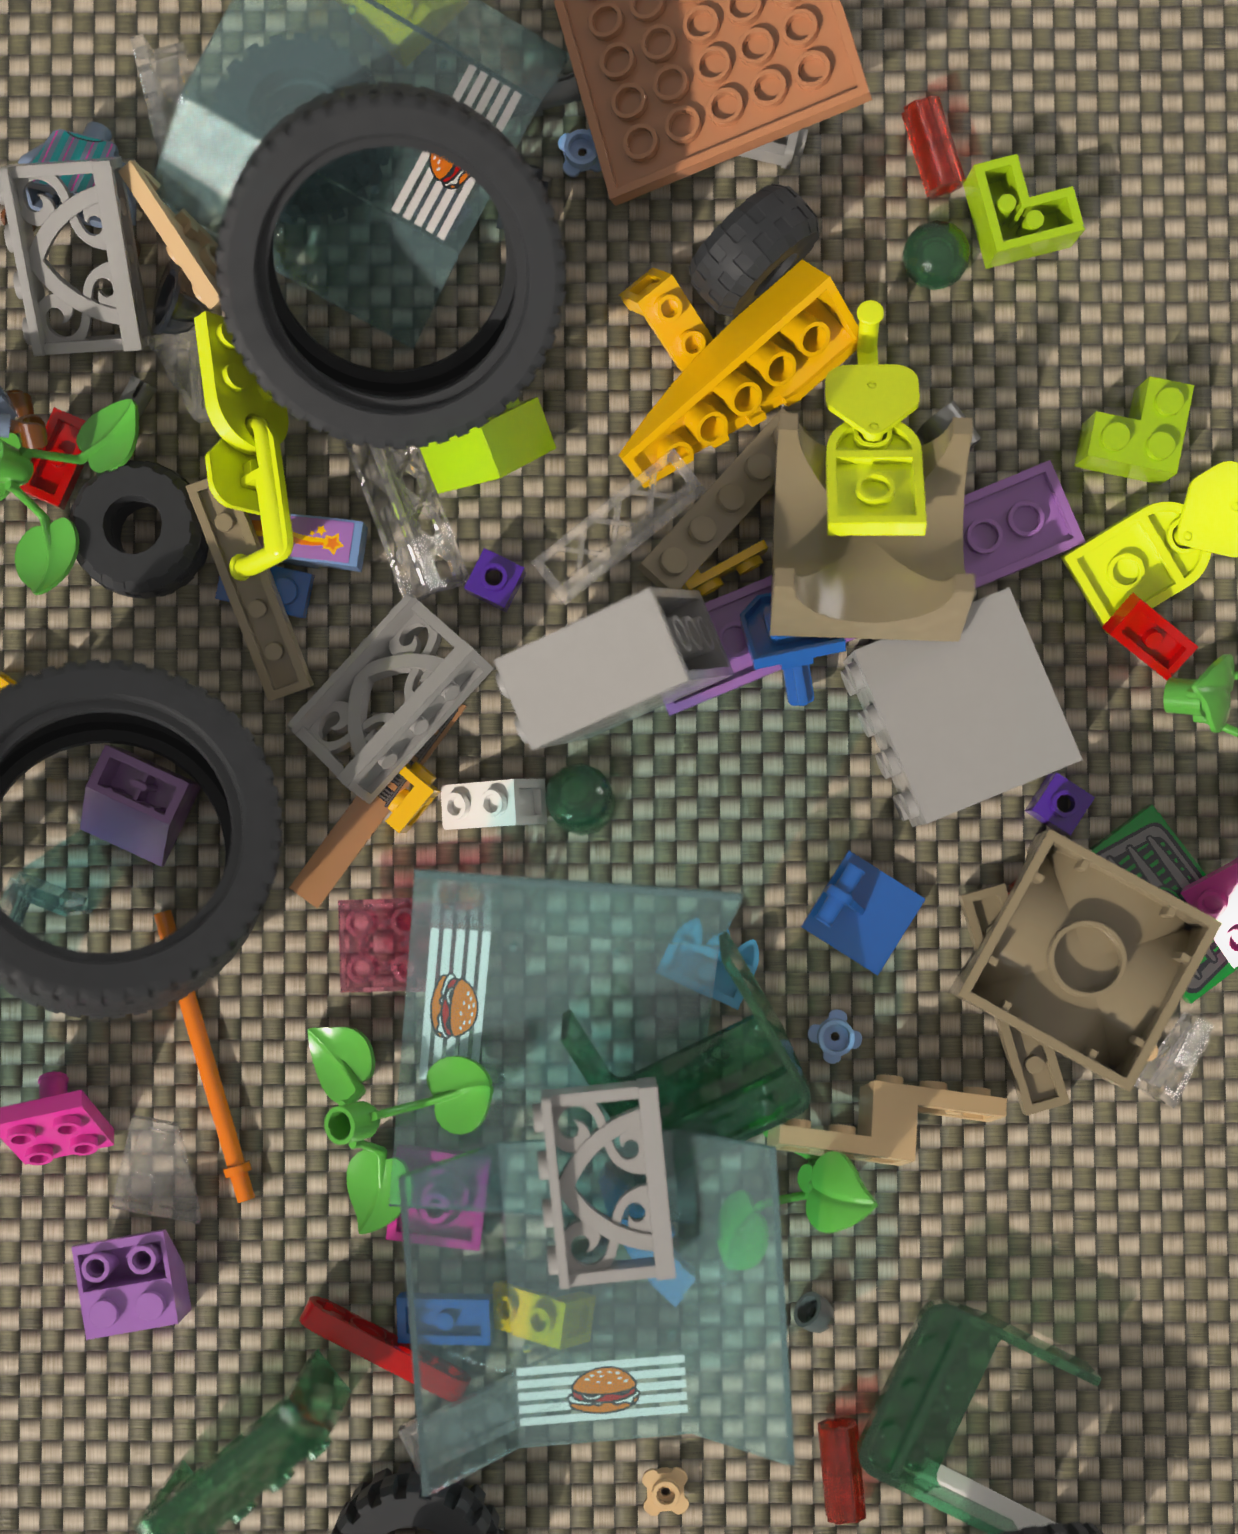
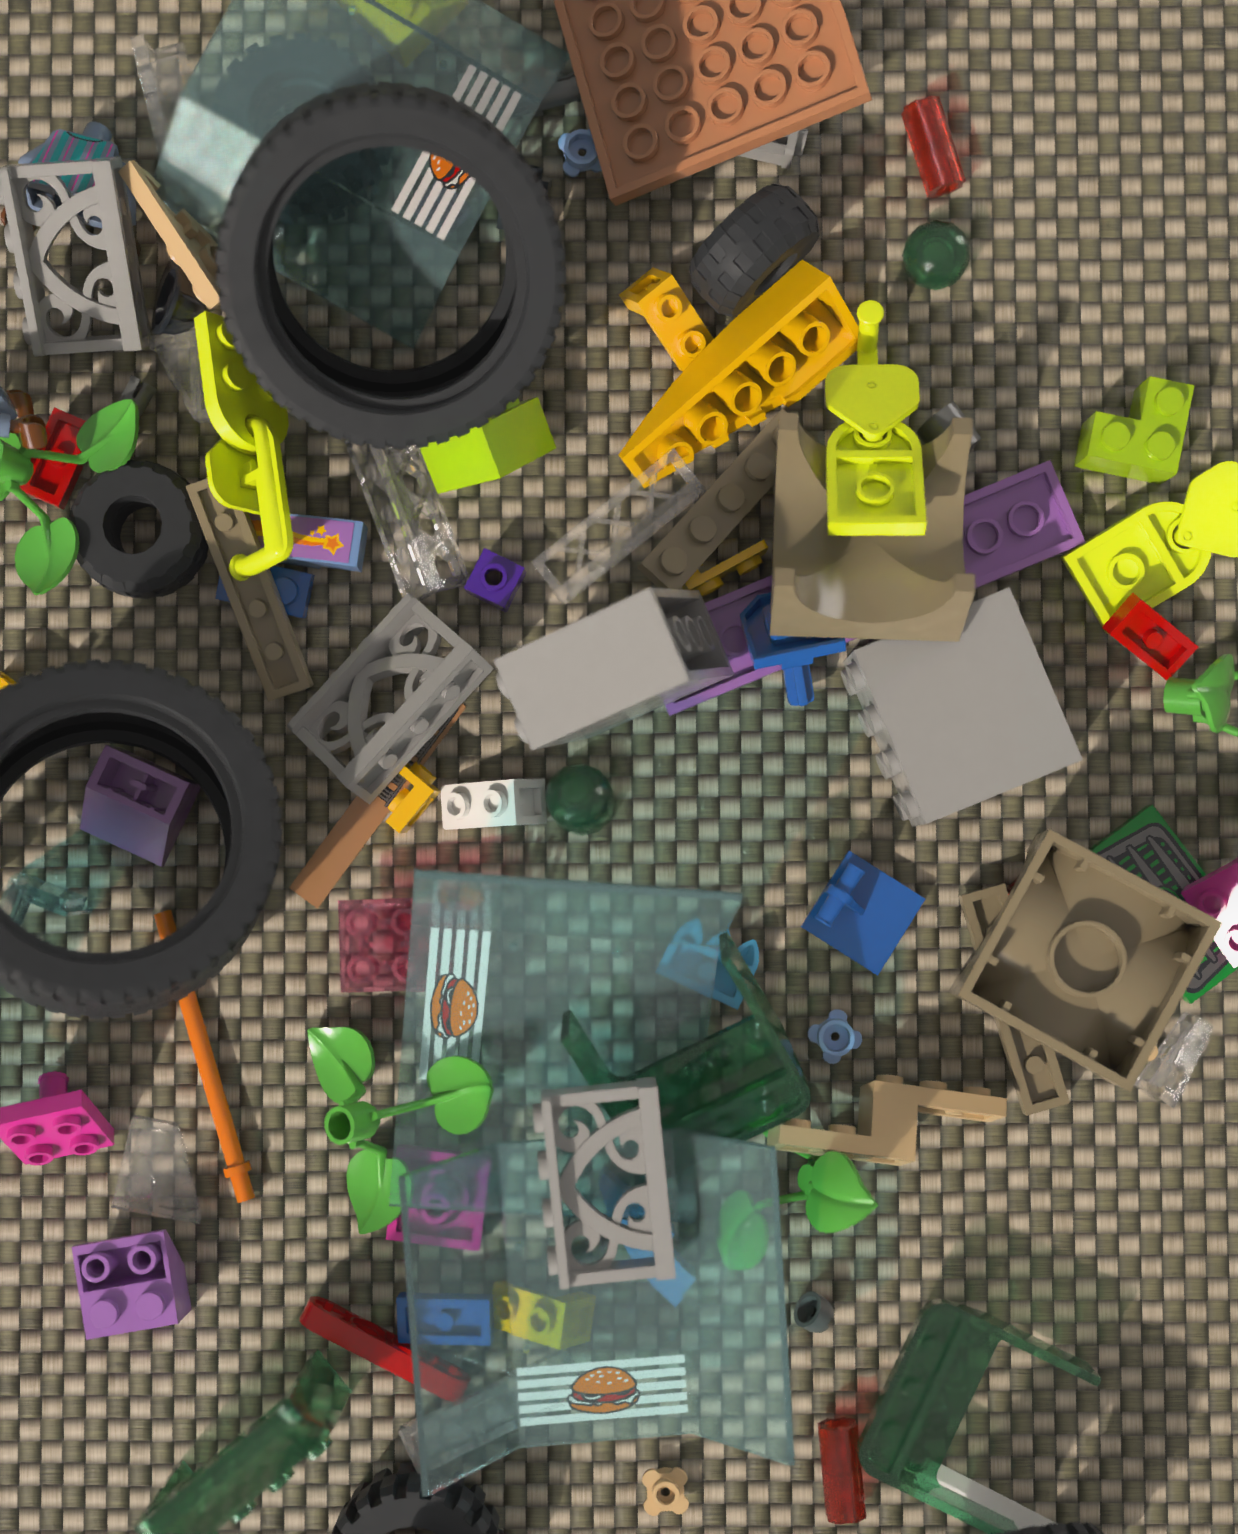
(1013, 224): lime brick -> none
(1044, 804): dark purple plate -> none

